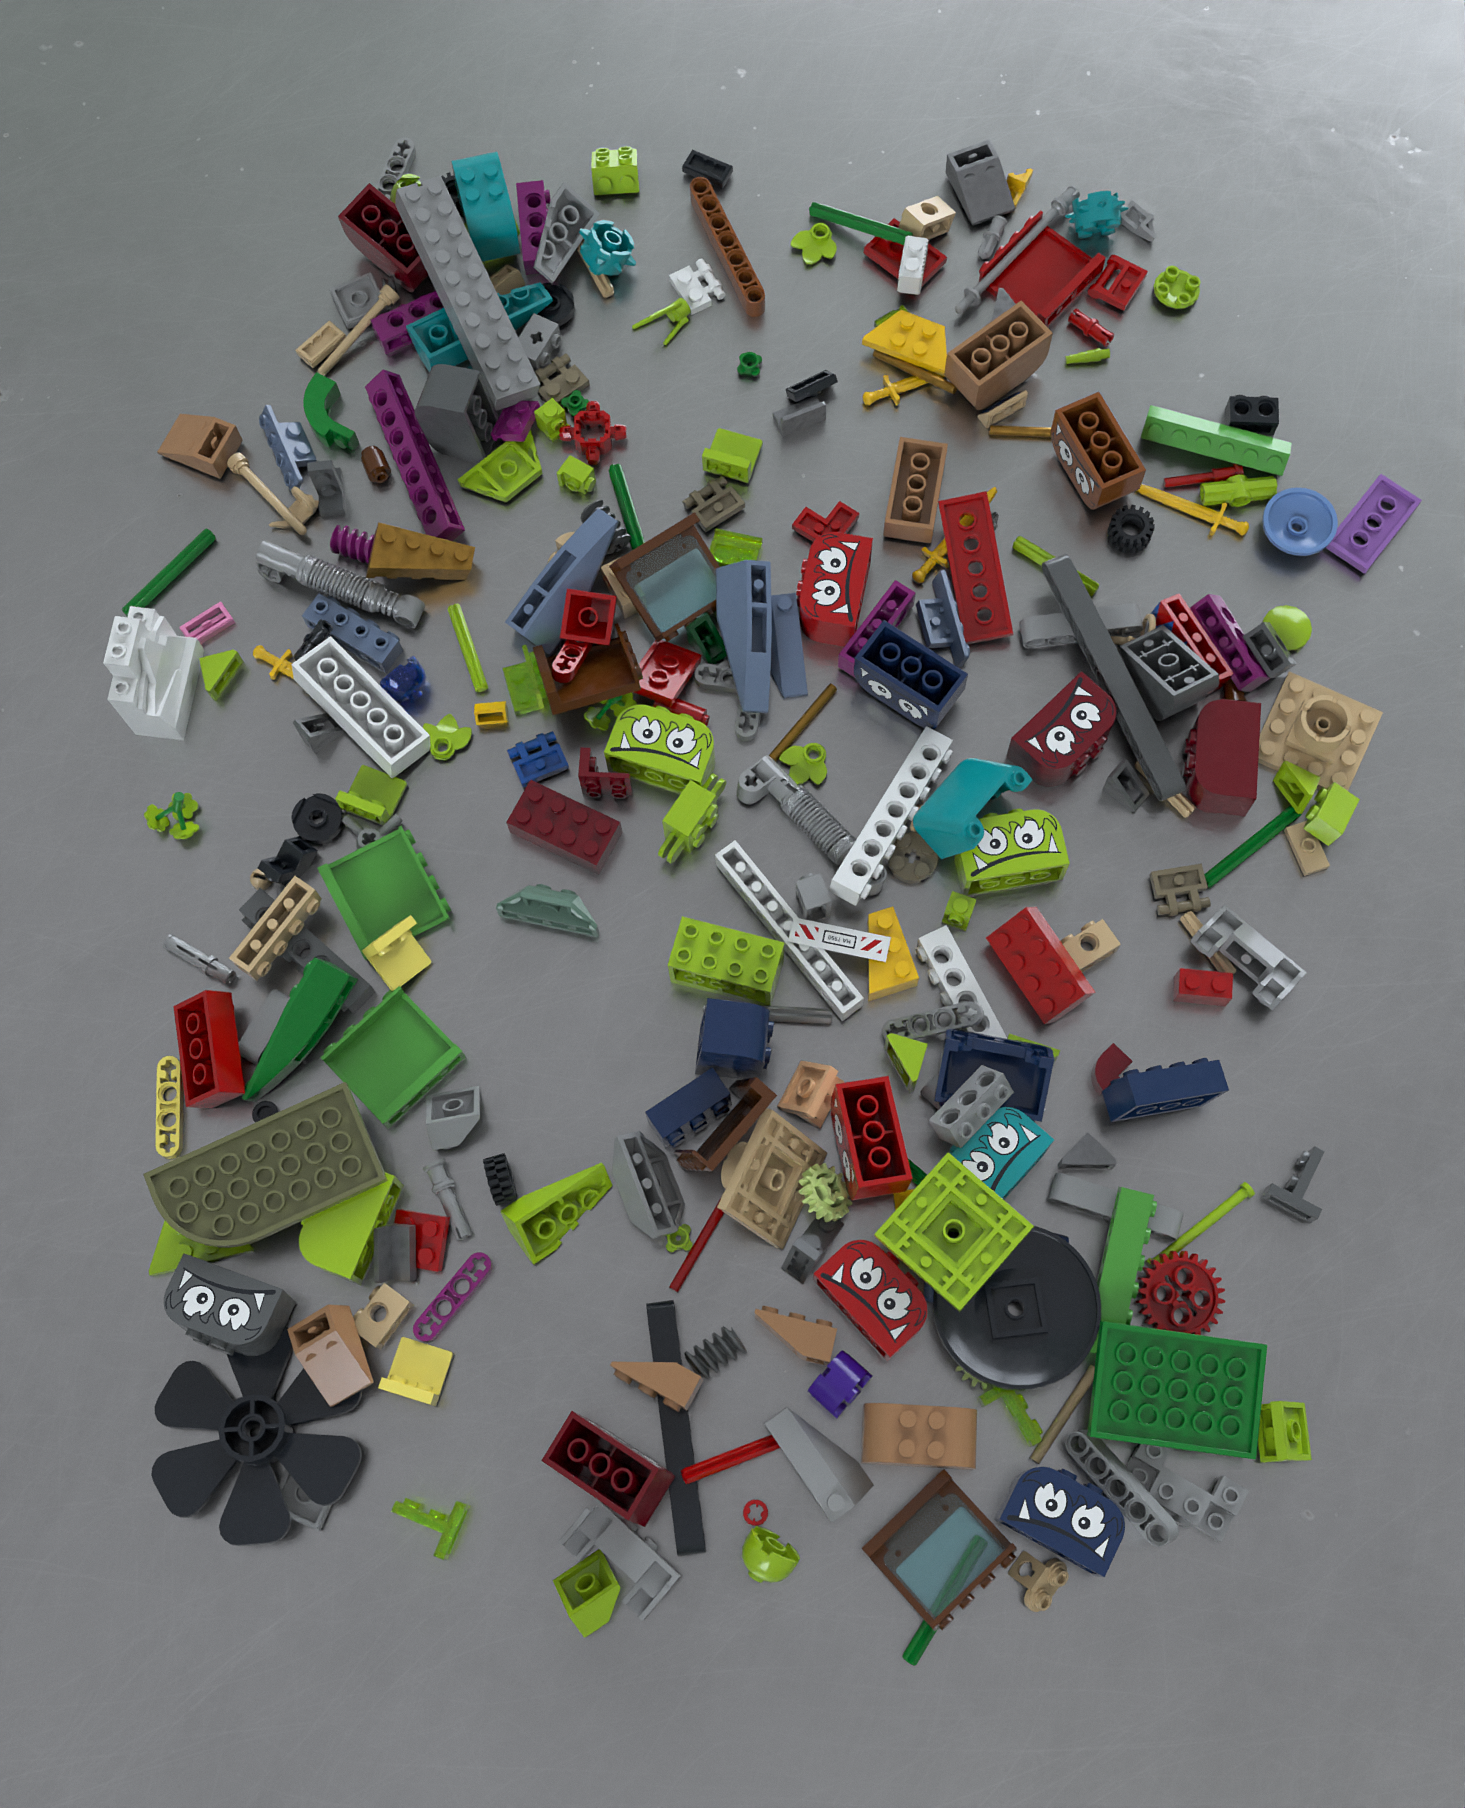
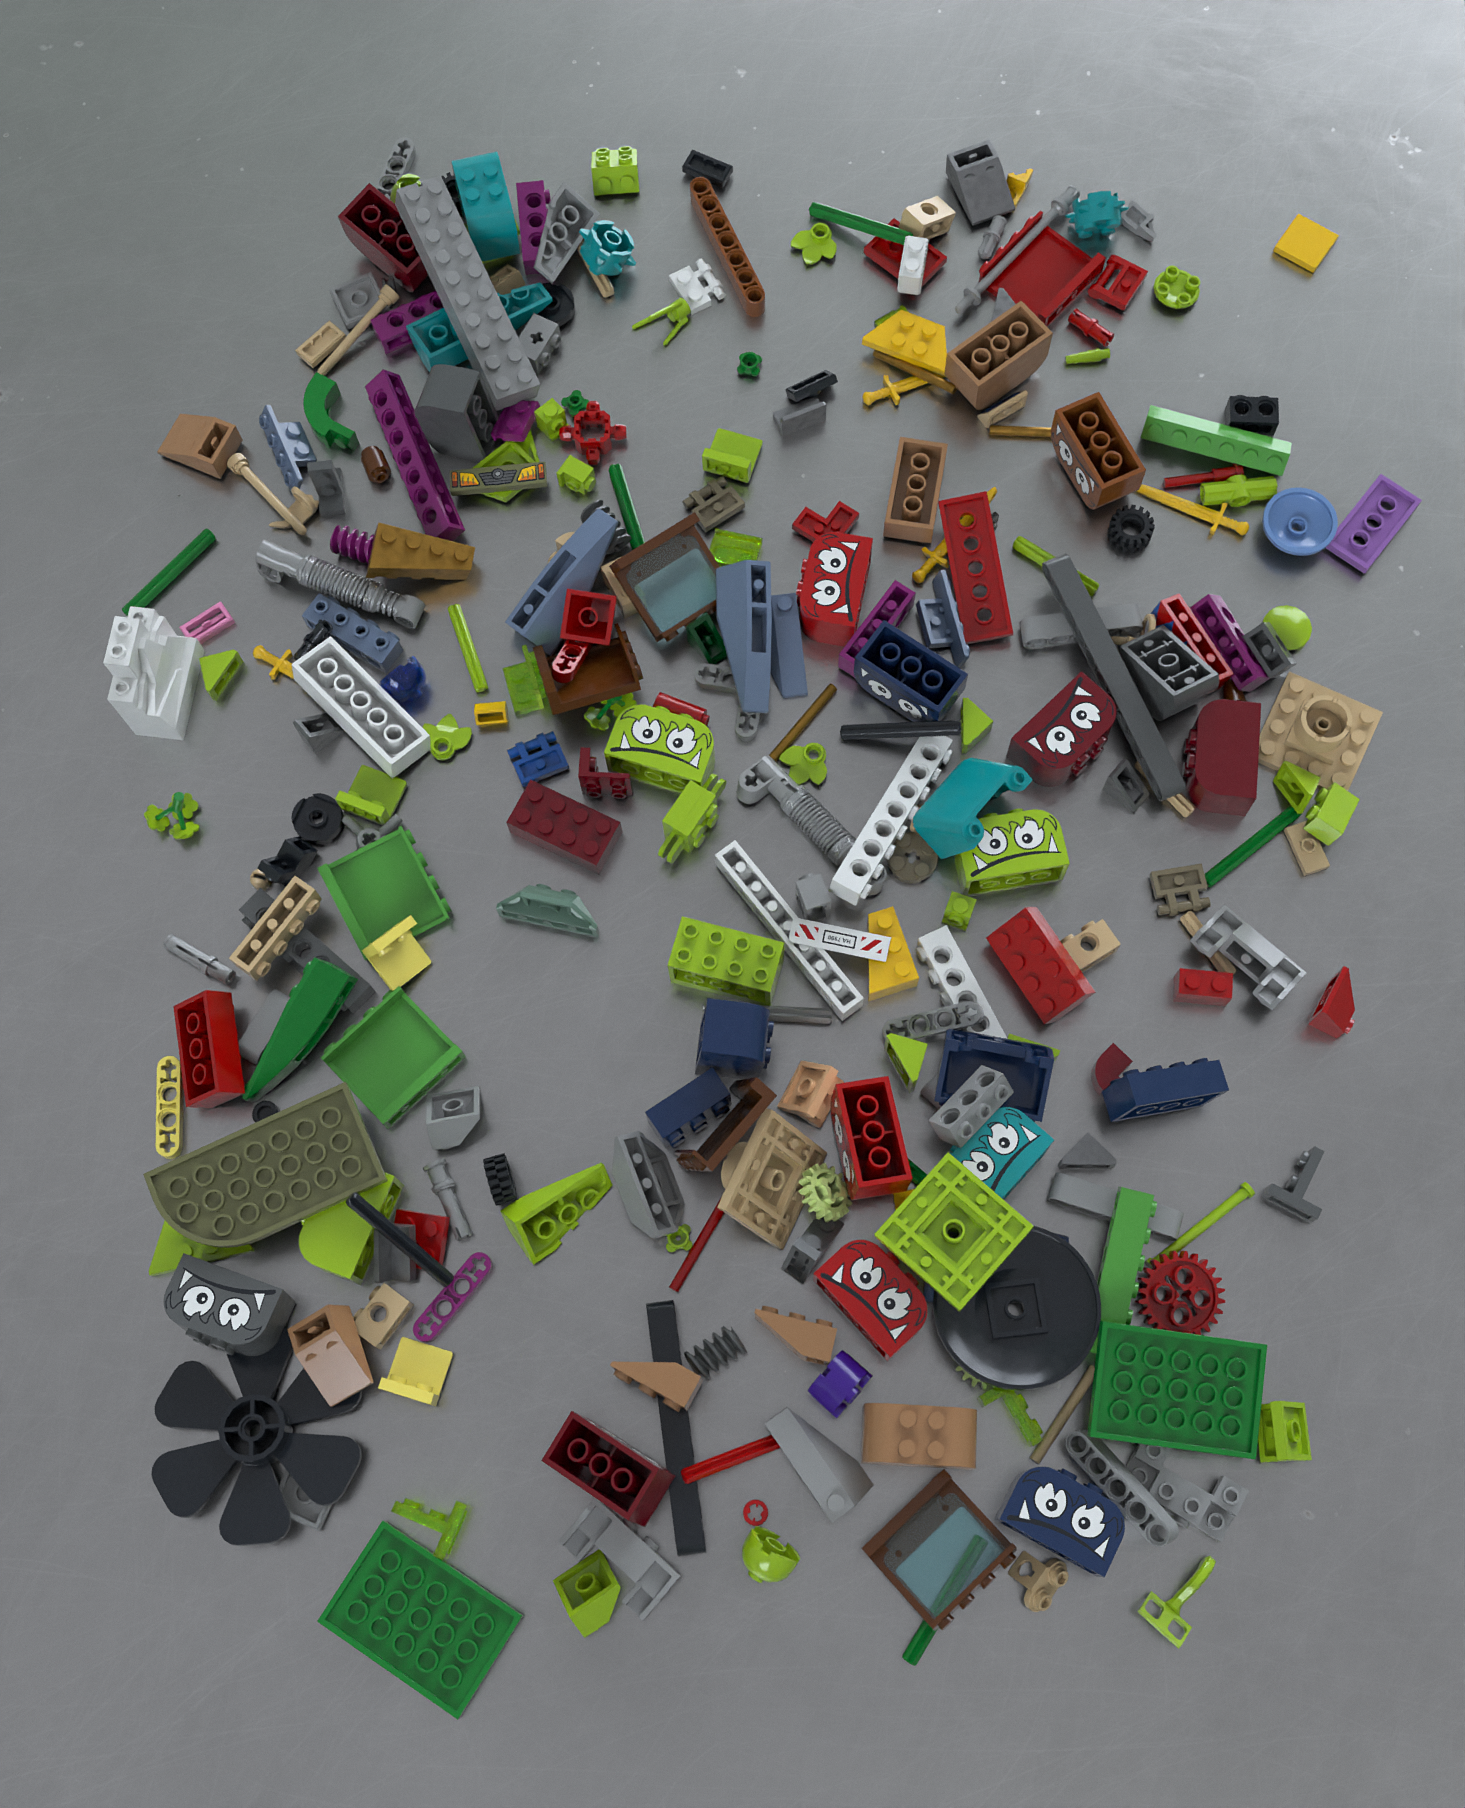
(399, 1239): none -> black axle
(420, 1619): none -> green plate
(498, 478): none -> tile
(564, 383): dark tan plate -> none
(666, 671): red plate -> none
(901, 730): none -> black axle
(975, 725): none -> lime slope
(1172, 1607): none -> lime piece
(1306, 243): none -> yellow tile
(1335, 1006): none -> red slope

